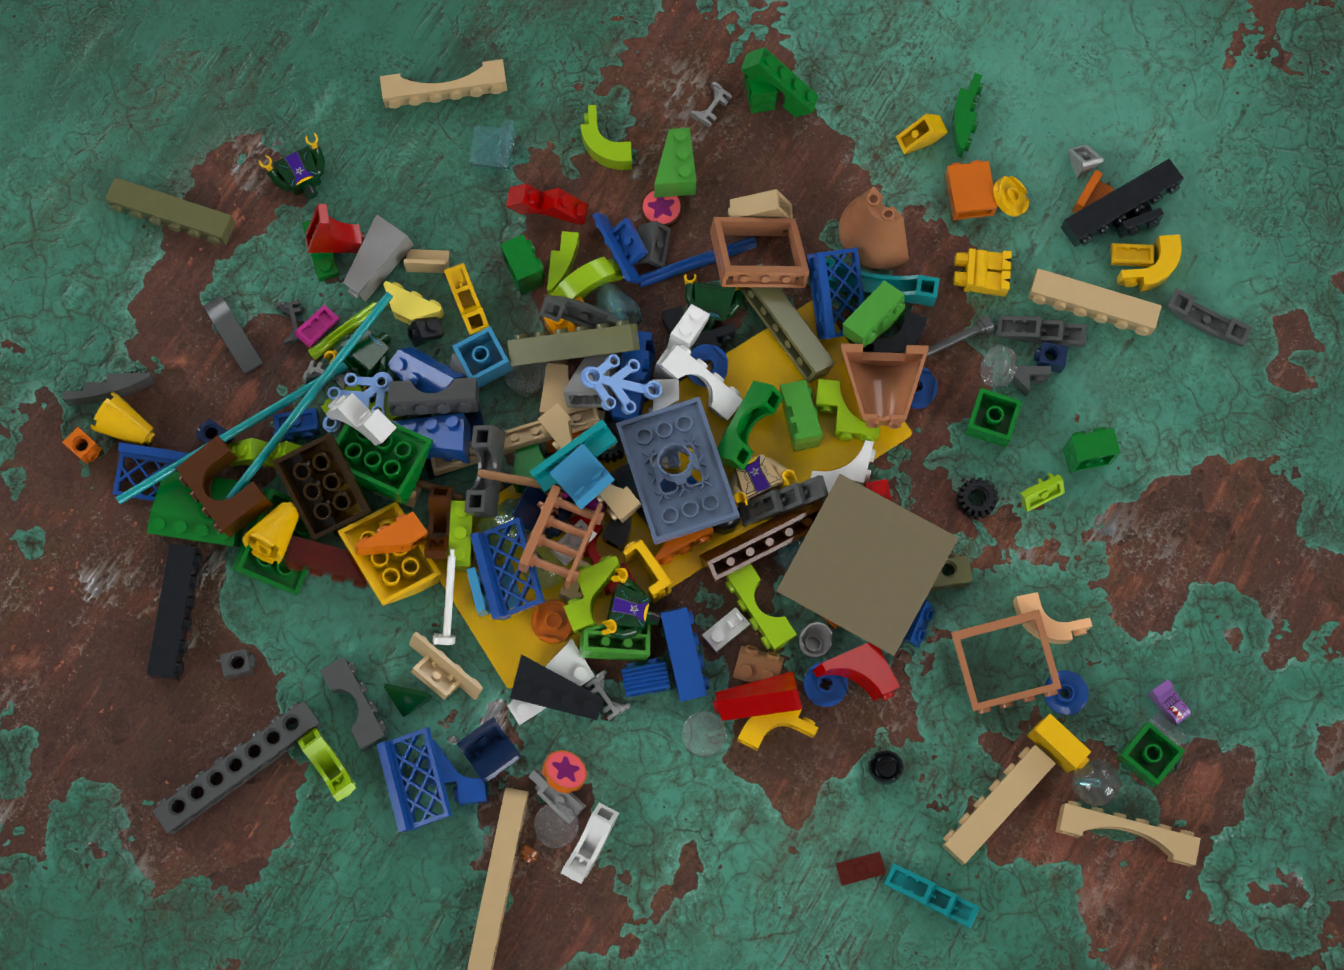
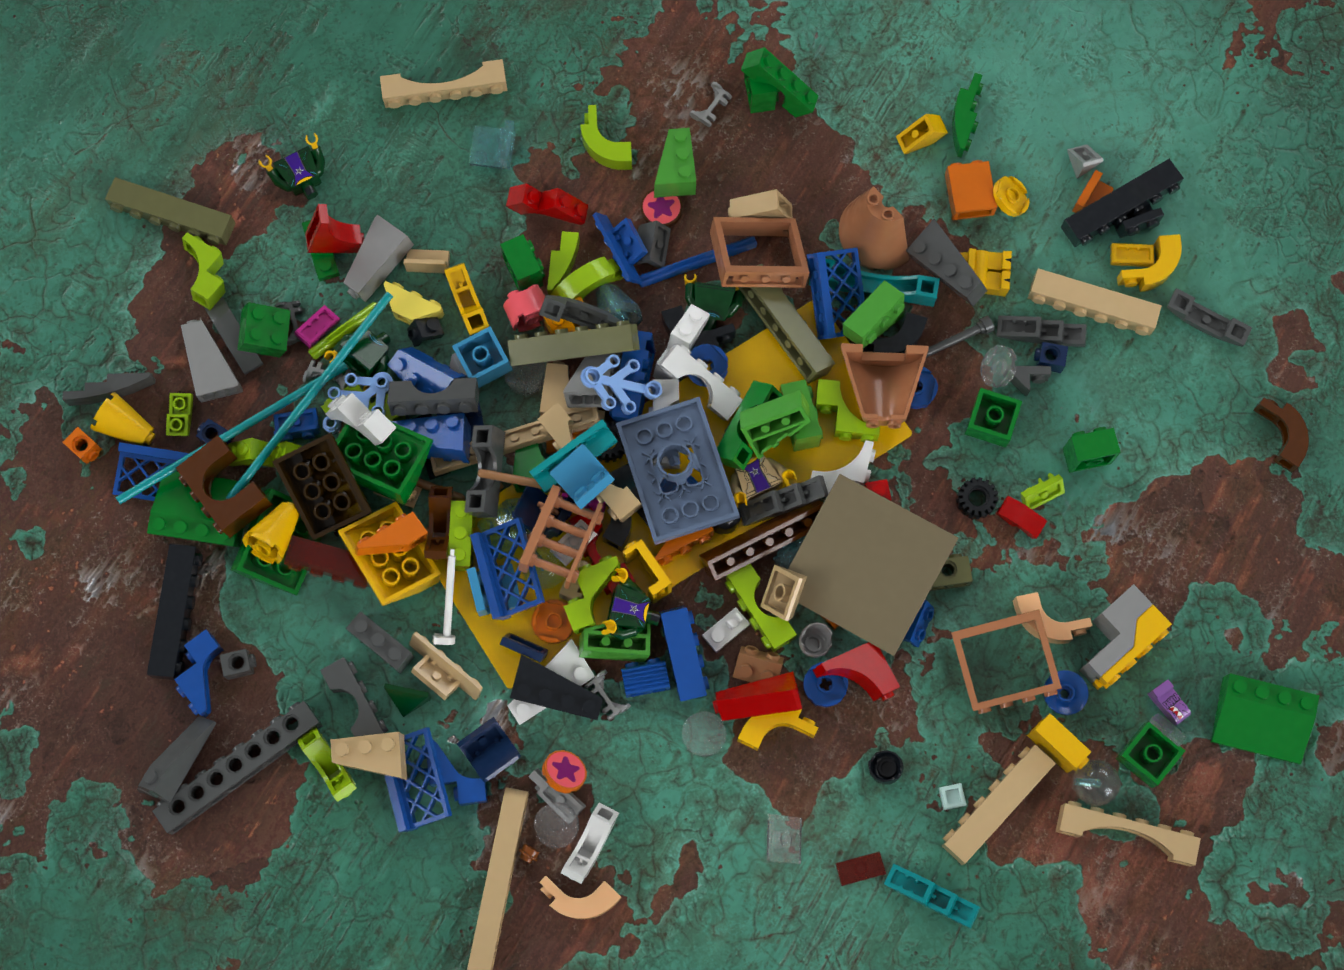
(173, 764): none -> dark grey wedge
(180, 414): none -> lime slope
(195, 681): none -> blue arch
(208, 286): none -> lime arch
(208, 366): none -> light grey slope
(264, 330): none -> green brick
(372, 753): none -> tan wedge
(380, 642): none -> dark grey arch
(524, 308): none -> coral brick
(524, 647): none -> dark blue tile
(588, 907): none -> light nougat arch
(774, 421): none -> bright green wedge
(783, 592): none -> tan slope
(783, 839): none -> clear slope
(942, 259): none -> dark grey wedge
(952, 796): none -> light aqua tile
(1022, 516): none -> red slope
(1131, 627): none -> light grey piece
(1264, 718): none -> green slope
(1292, 429): none -> reddish brown arch

